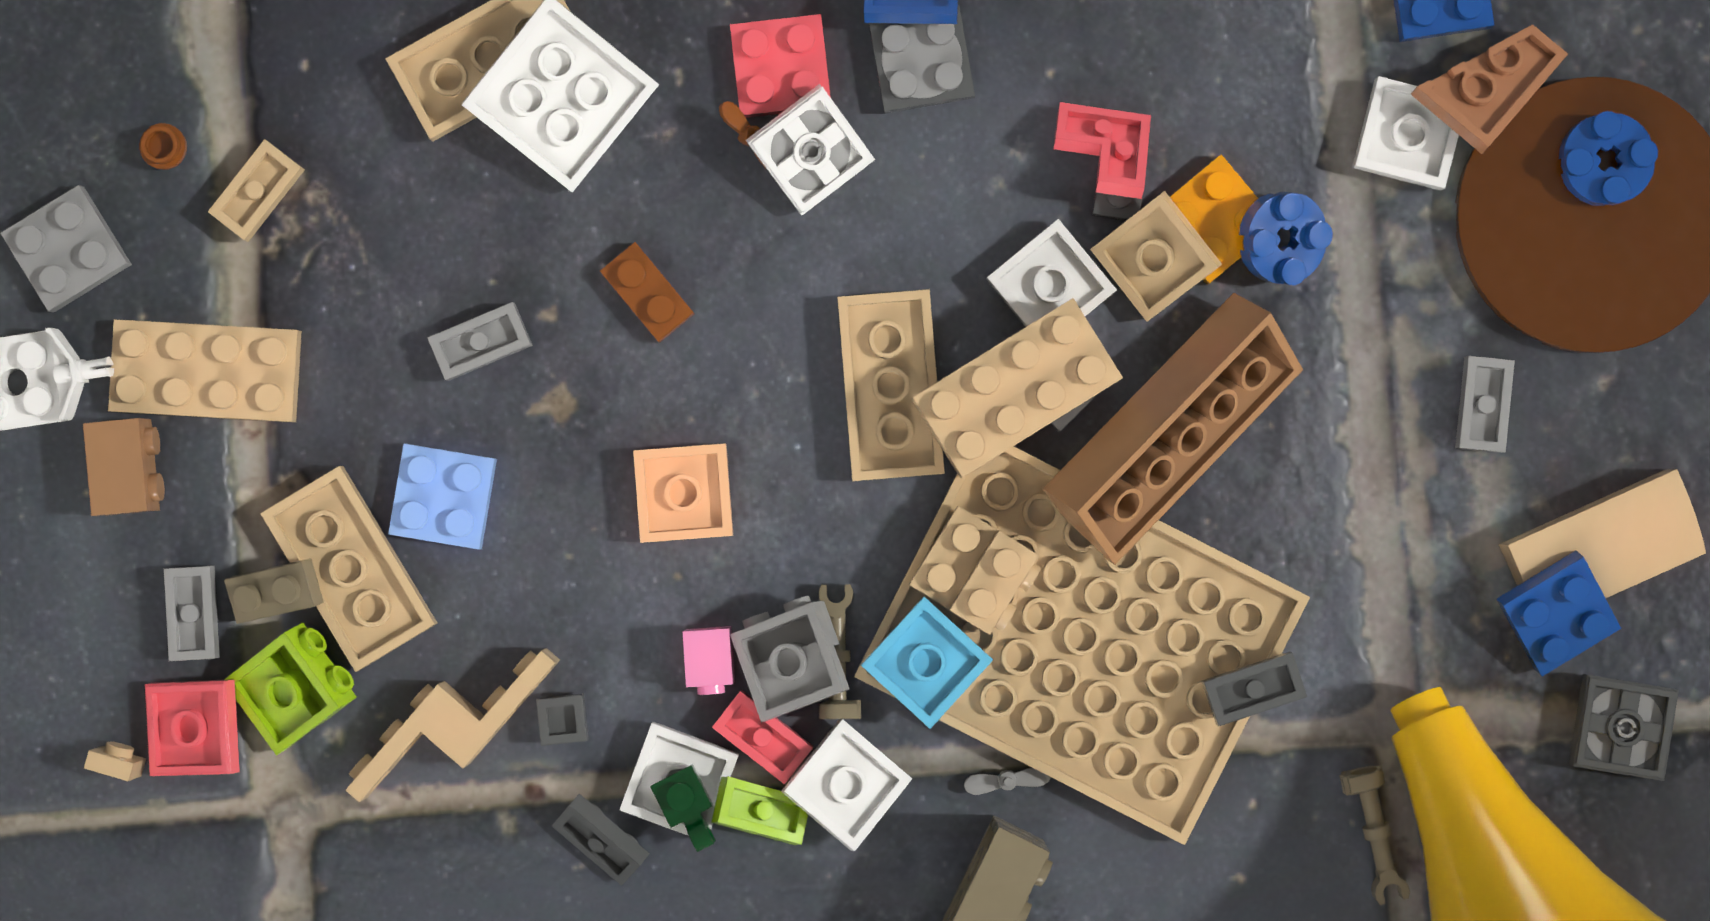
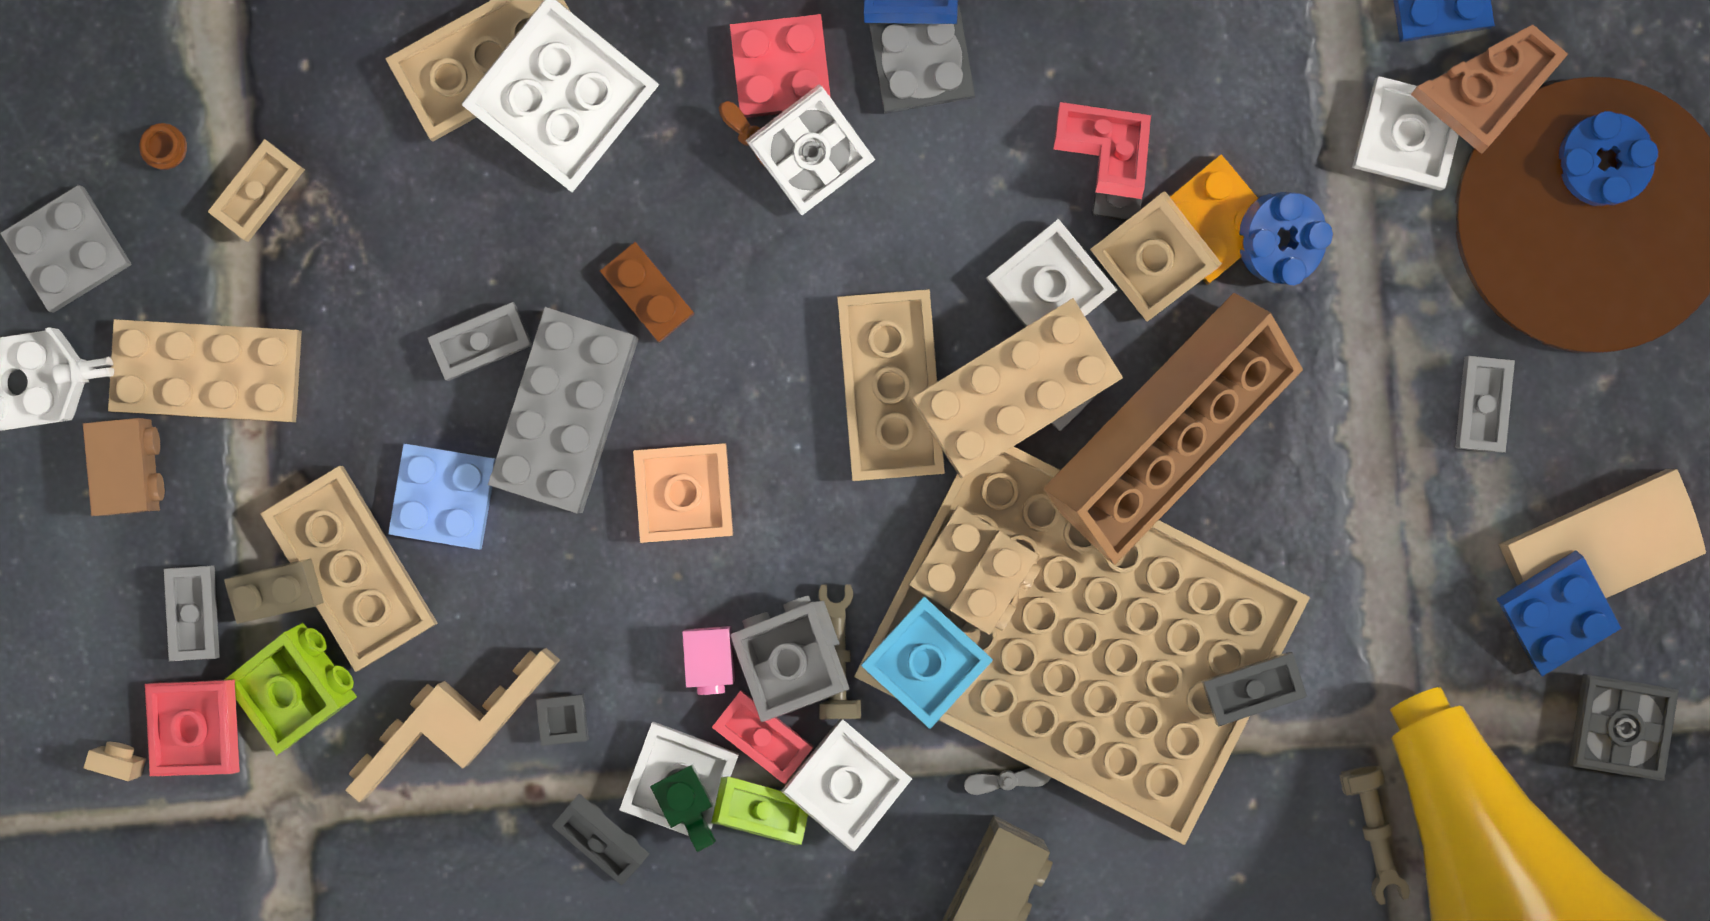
(563, 410): none -> light grey brick

